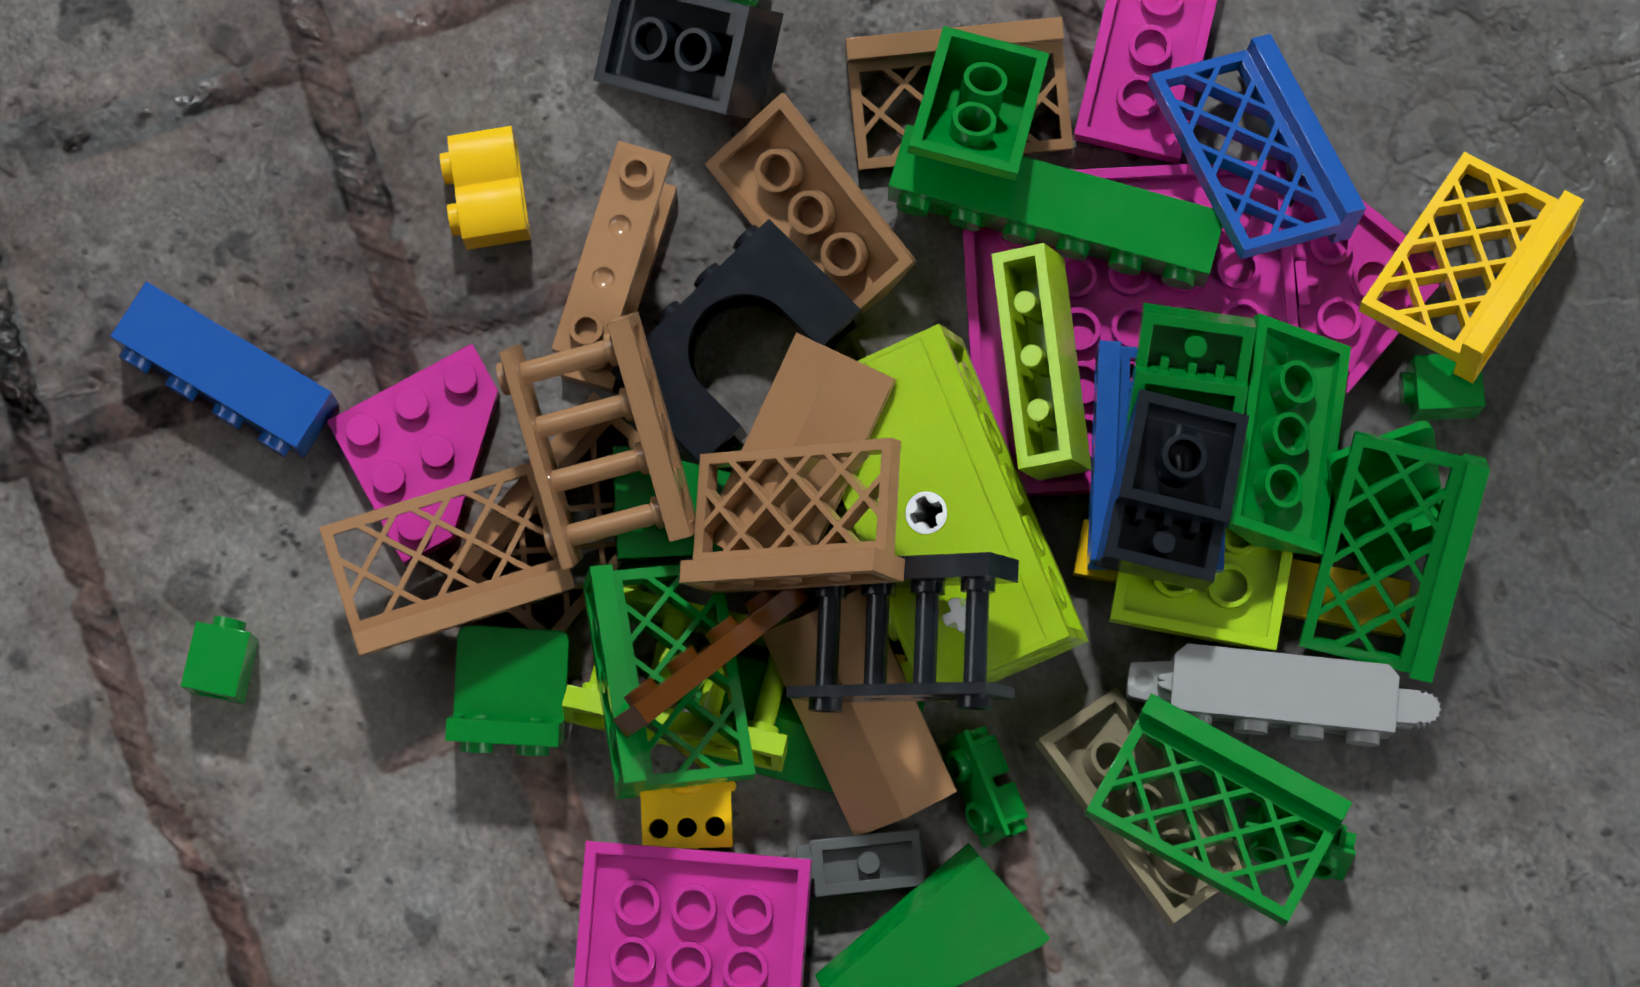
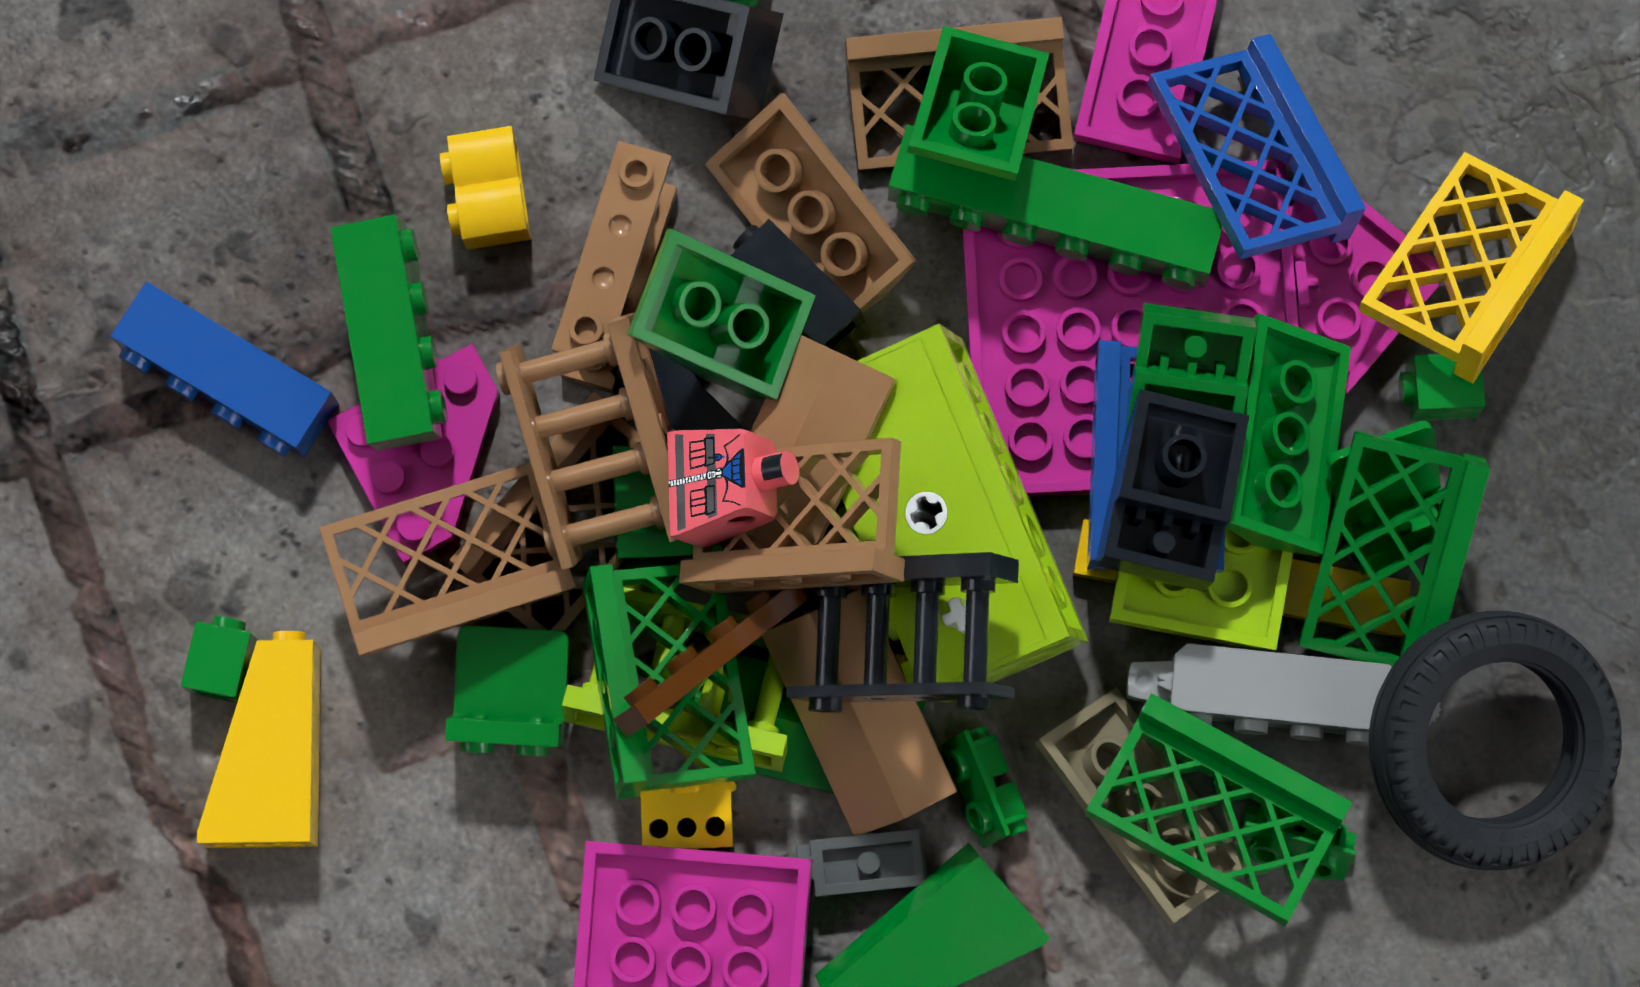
(270, 759): none -> yellow slope
(389, 332): none -> green wedge
(720, 317): none -> green slope
(723, 483): none -> coral torso
(1041, 362): lime brick -> none
(1586, 761): none -> black tyre

